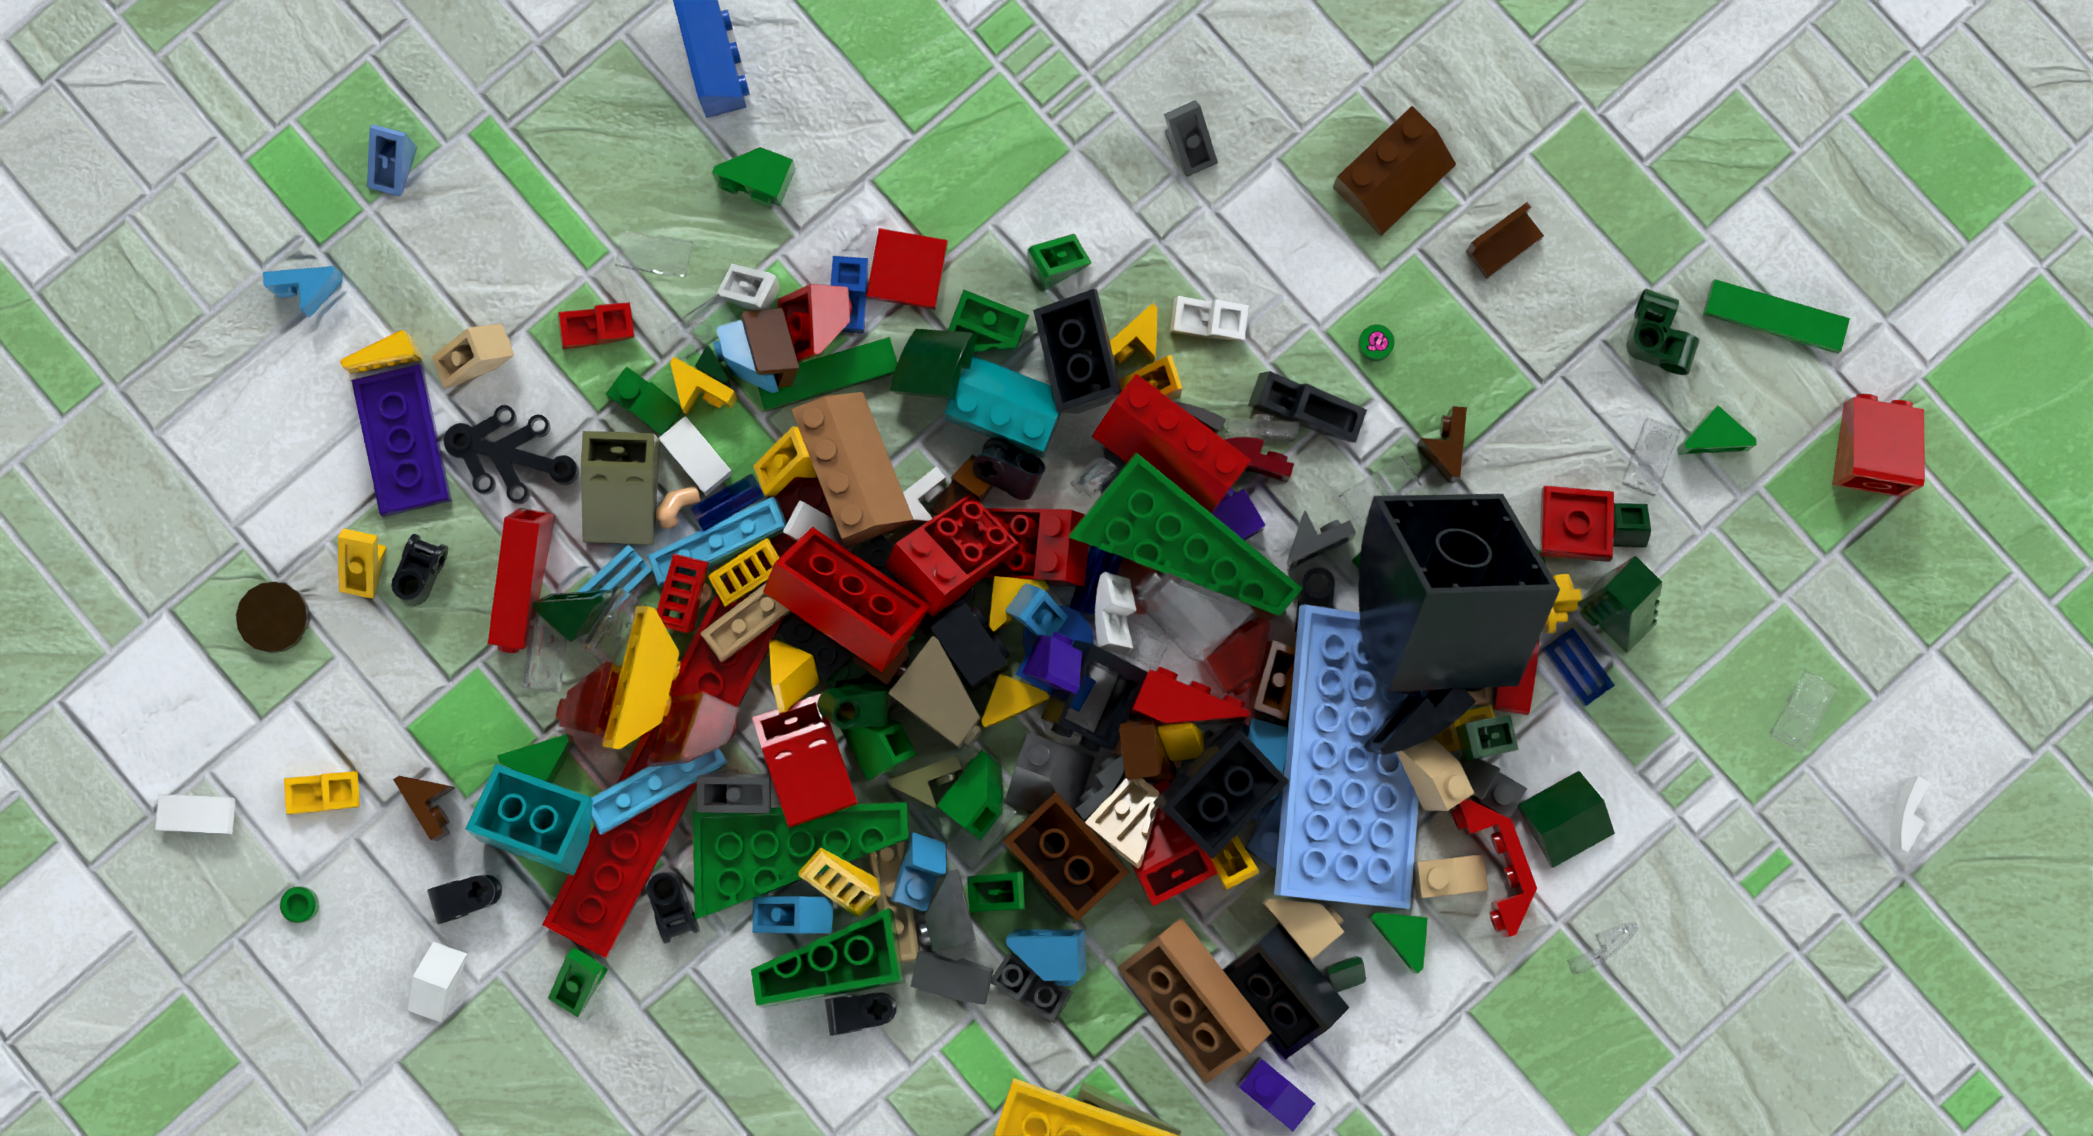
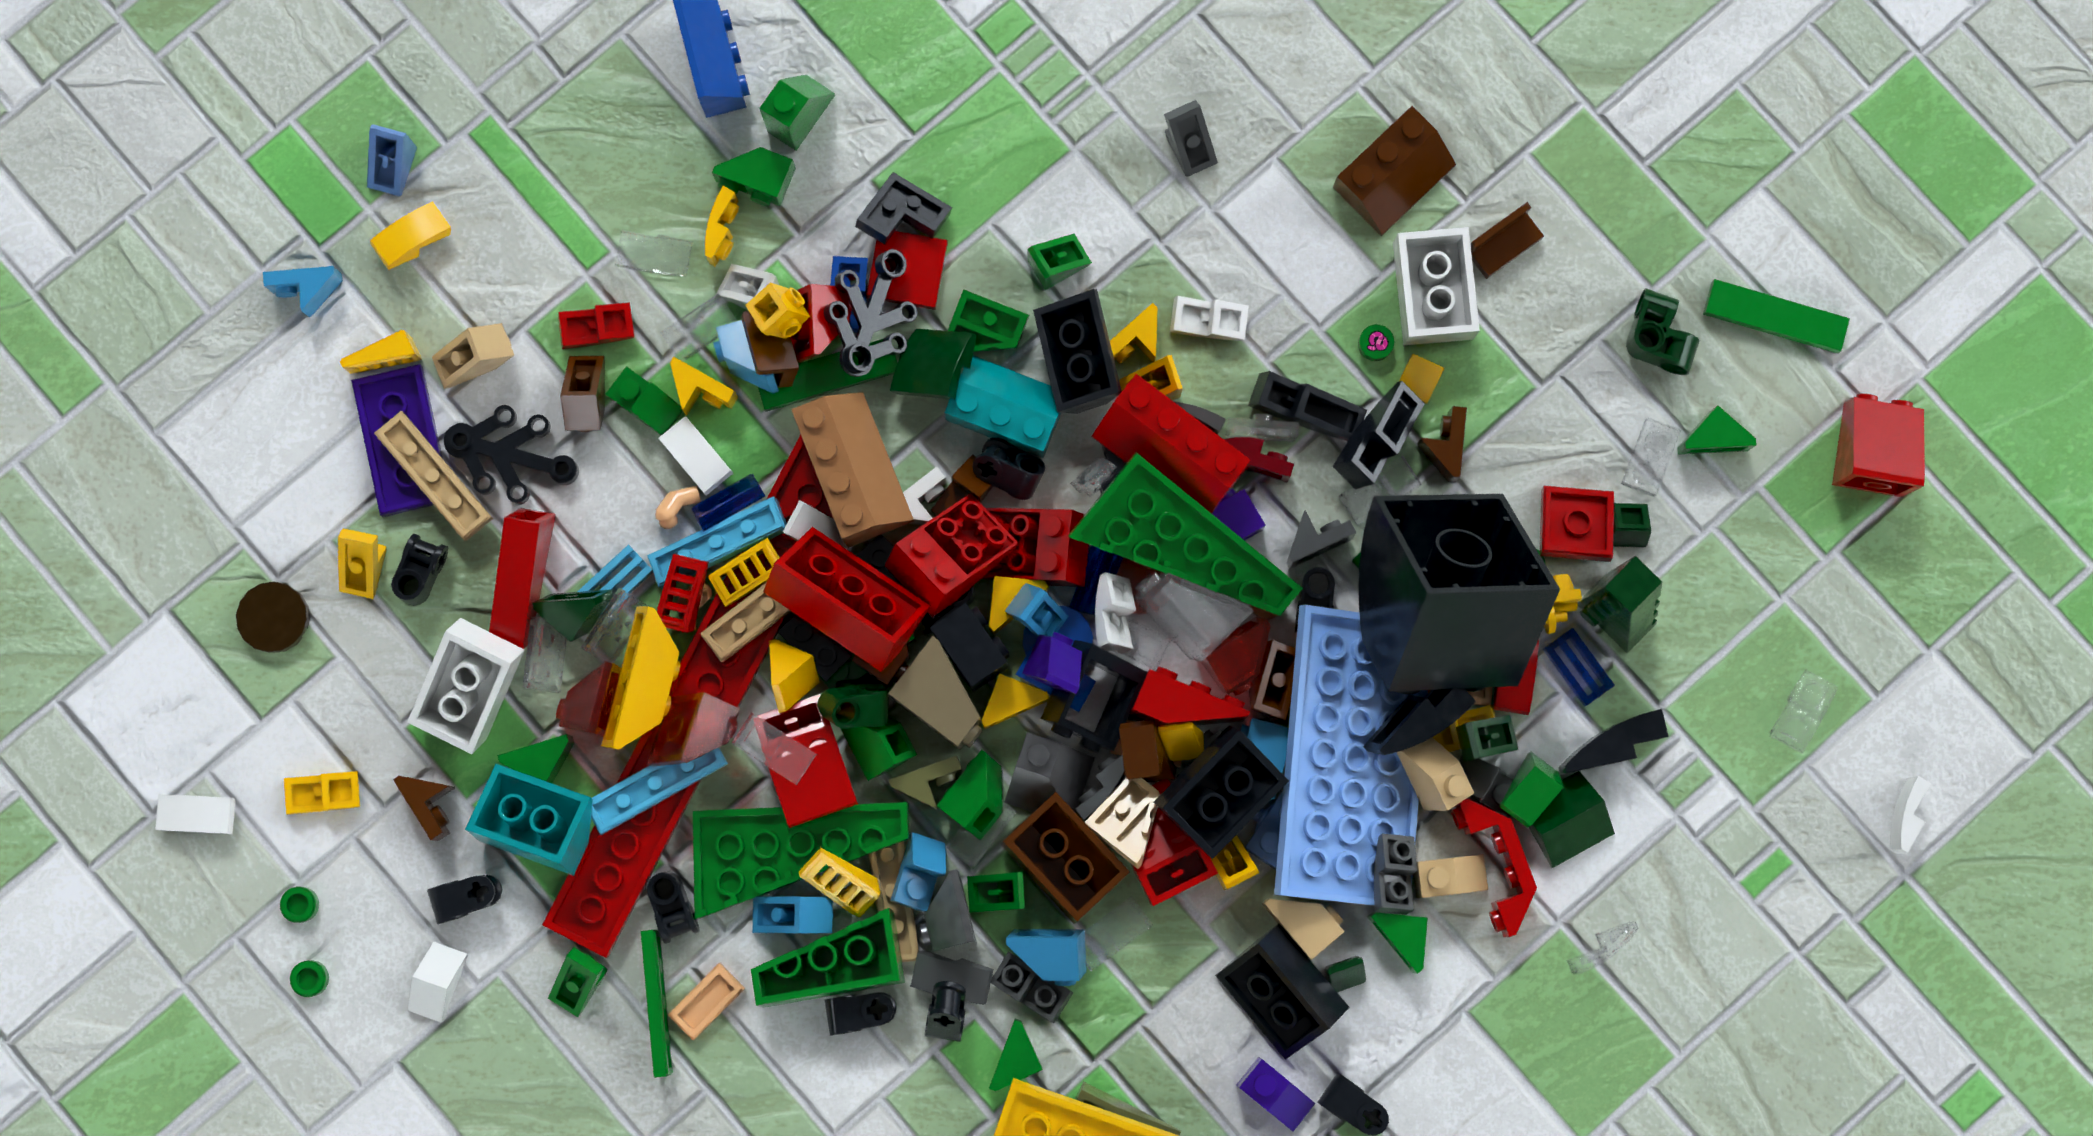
(309, 978): none -> green tile
(406, 236): none -> yellow slope
(433, 476): none -> tan tile
(465, 685): none -> white brick
(583, 393): none -> reddish brown slope
(619, 487): olive slope -> none
(656, 1003): none -> green tile
(706, 1001): none -> light nougat tile
(710, 366): dark green slope -> none
(718, 237): none -> yellow slope
(733, 792): dark grey slope -> none
(774, 748): none -> clear slope
(778, 311): none -> yellow brick
(783, 463): yellow slope -> none
(794, 108): none -> green slope
(869, 316): none -> plant
(898, 202): none -> black plate
(946, 1012): none -> black piece
(1017, 1058): none -> green slope
(1194, 1000): medium nougat slope -> none
(1349, 1102): none -> black piece
(1379, 436): none -> black slope
(1392, 874): none -> dark grey slope
(1421, 376): none -> yellow slope
(1436, 286): none -> white brick
(1531, 790): none -> green slope
(1617, 742): none -> black slope

